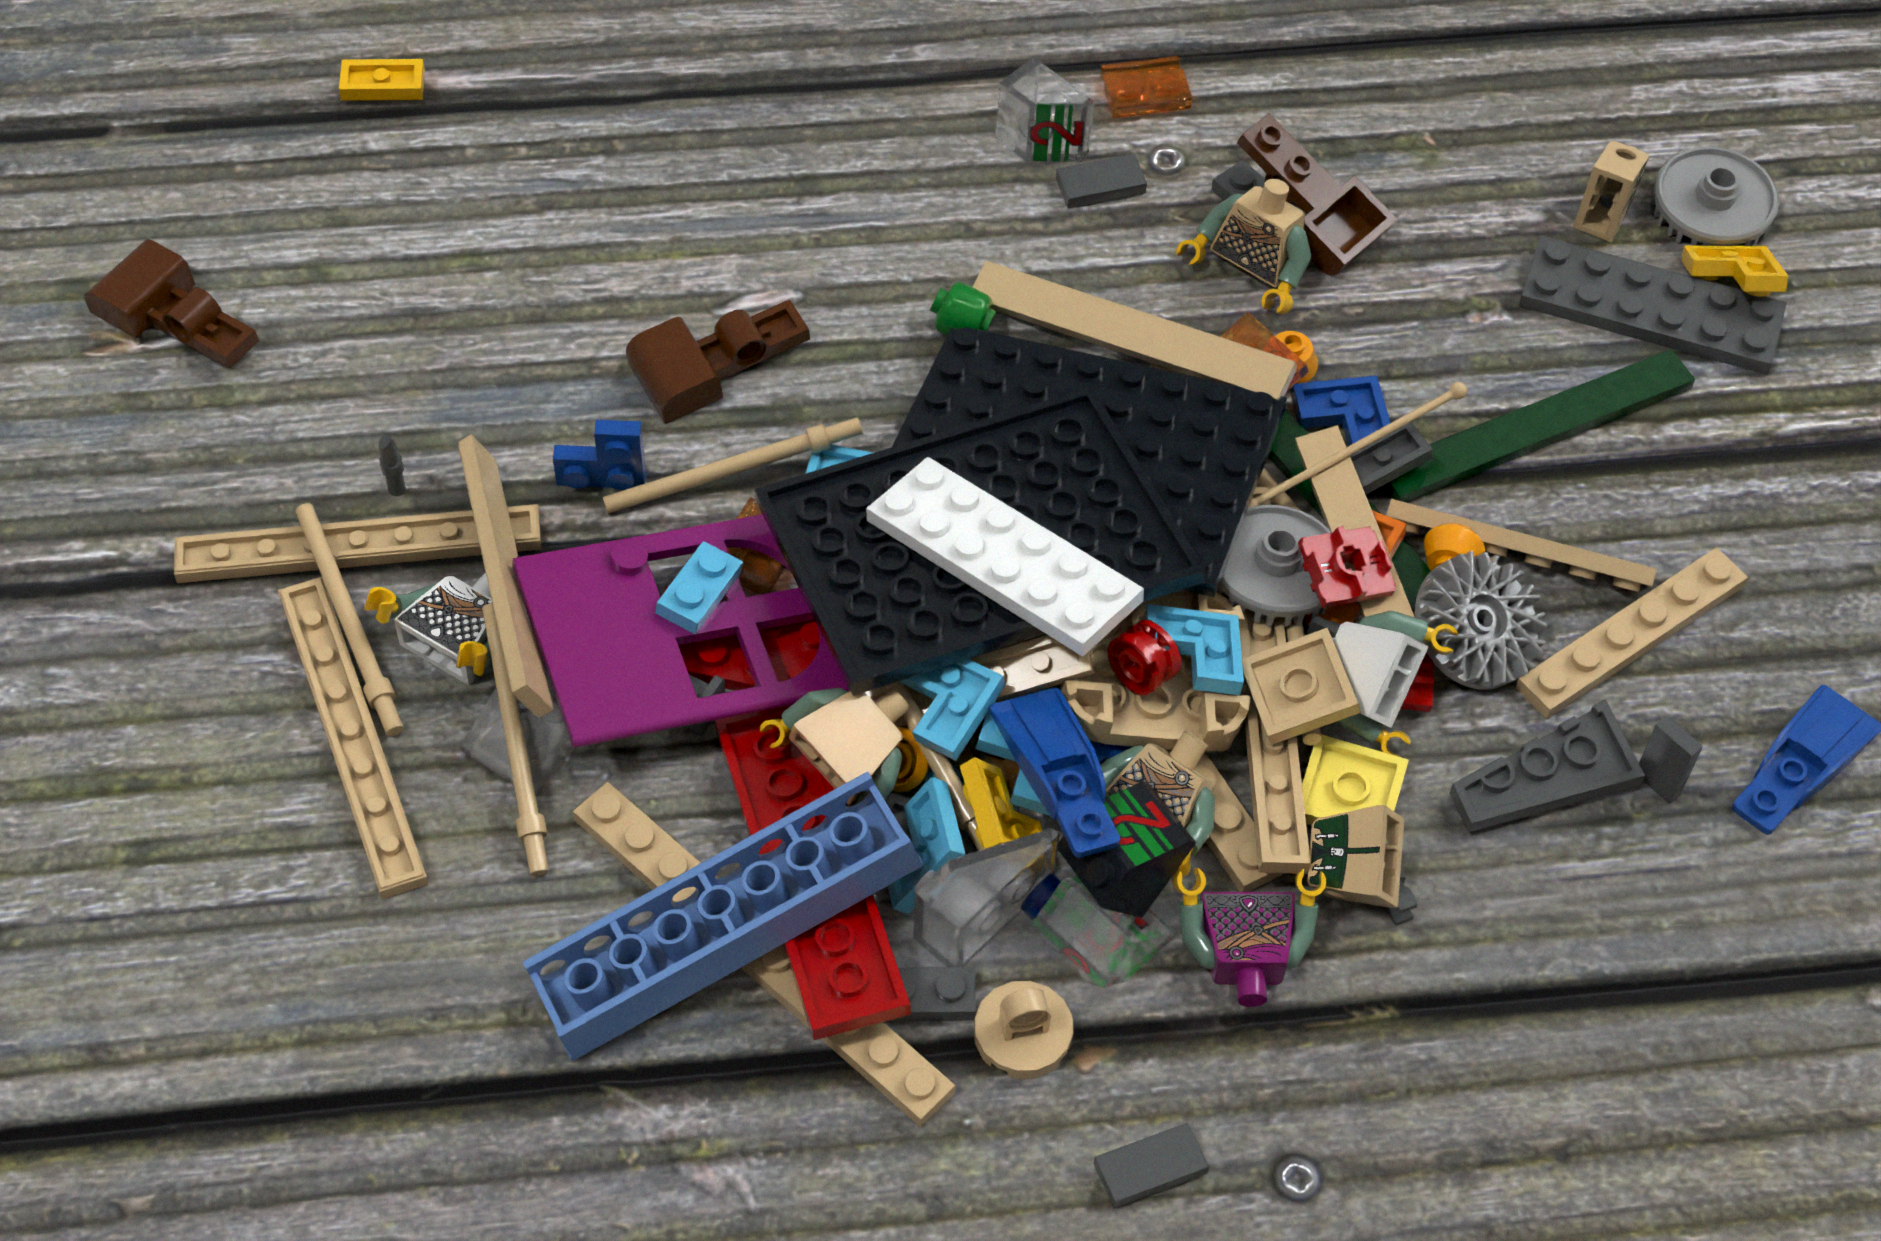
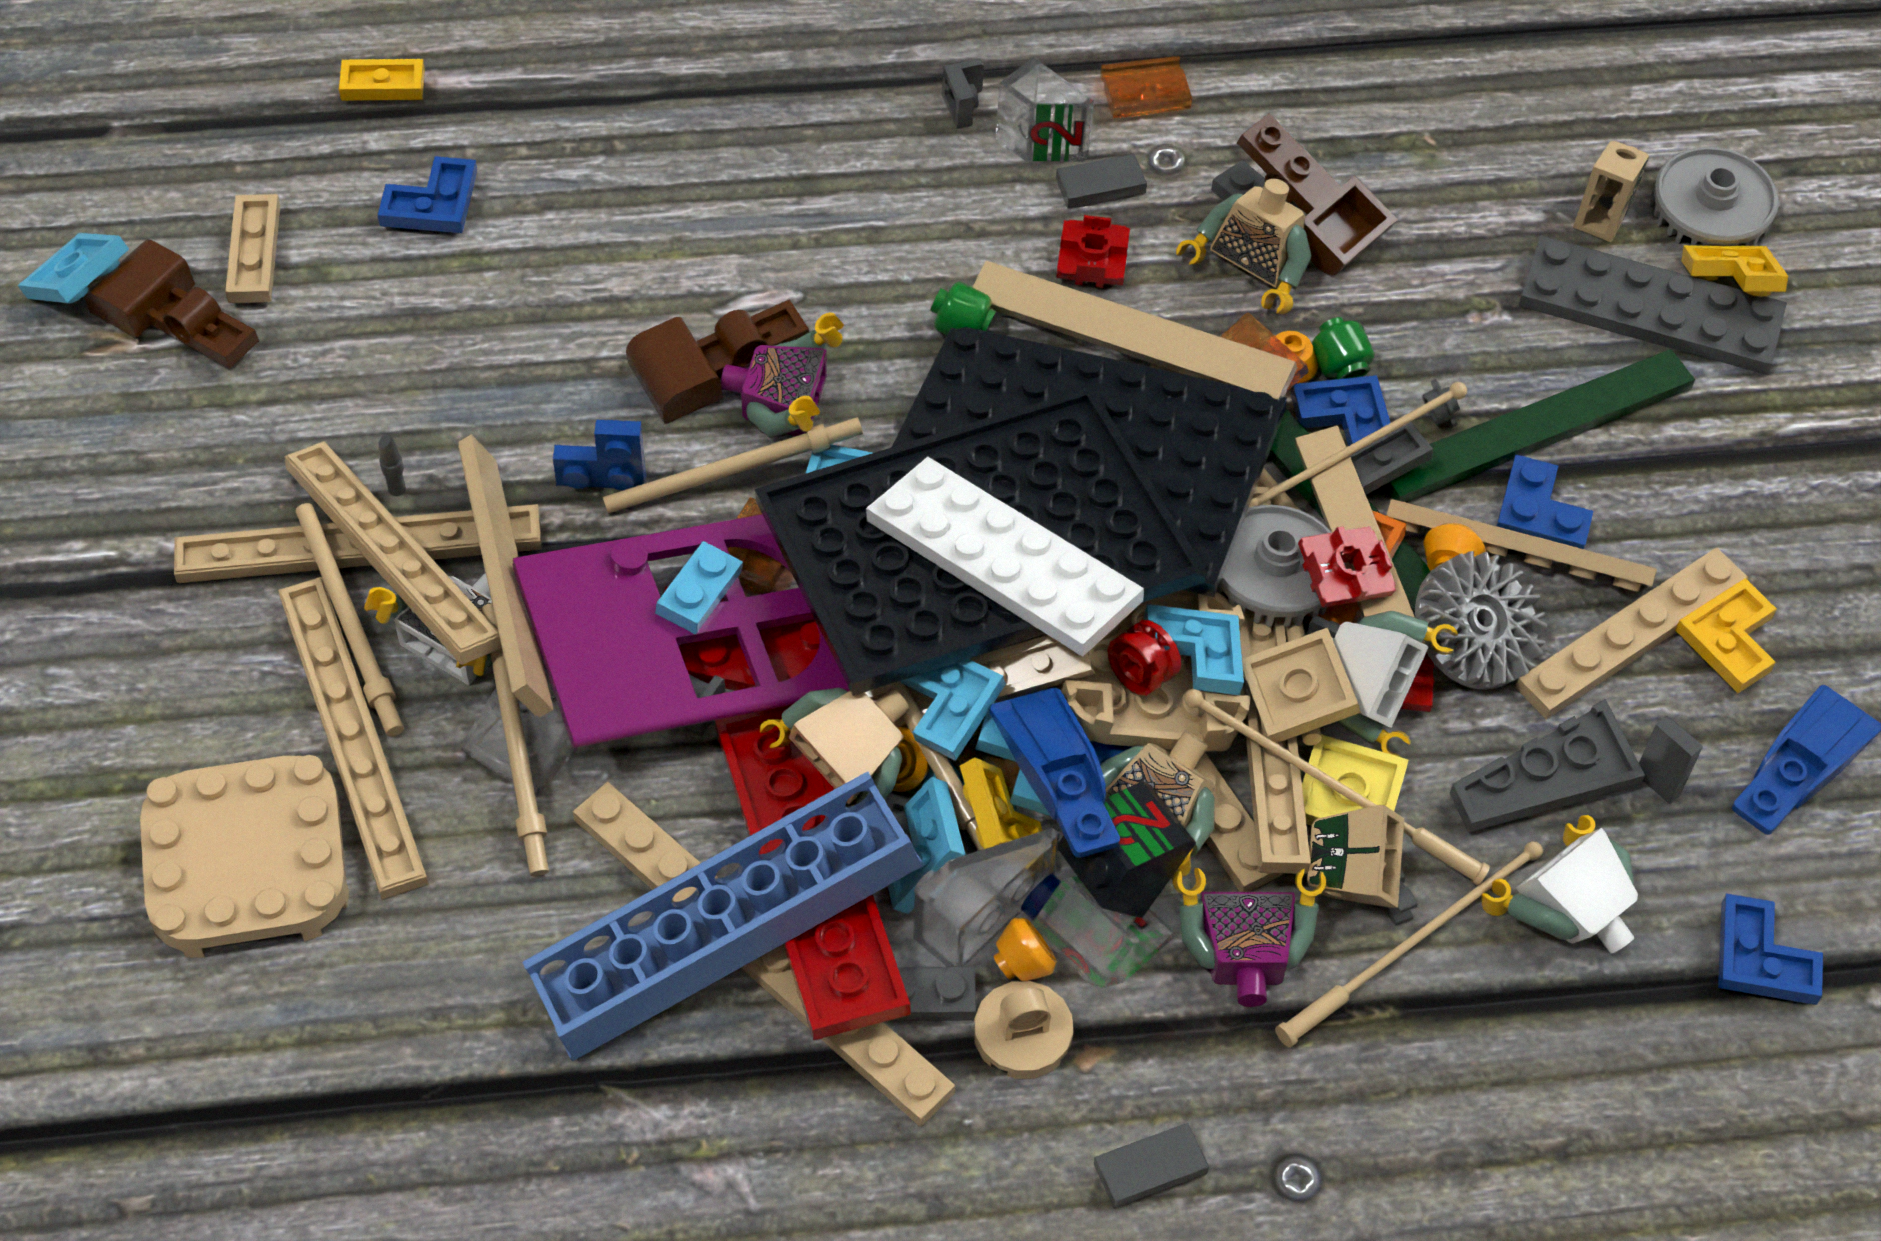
(74, 267): none -> medium azure plate
(242, 853): none -> tan plate
(253, 248): none -> tan plate
(394, 553): none -> tan tile
(436, 207): none -> blue plate
(785, 380): none -> torso
(960, 90): none -> dark grey bracket
(1024, 952): none -> light orange cone
(1093, 251): none -> red piece
(1339, 995): none -> tan piece
(1343, 349): none -> green head
(1420, 837): none -> tan piece
(1445, 411): none -> dark grey plate
(1532, 512): none -> blue plate
(1575, 891): none -> white torso
(1721, 633): none -> yellow plate
(1755, 964): none -> blue plate

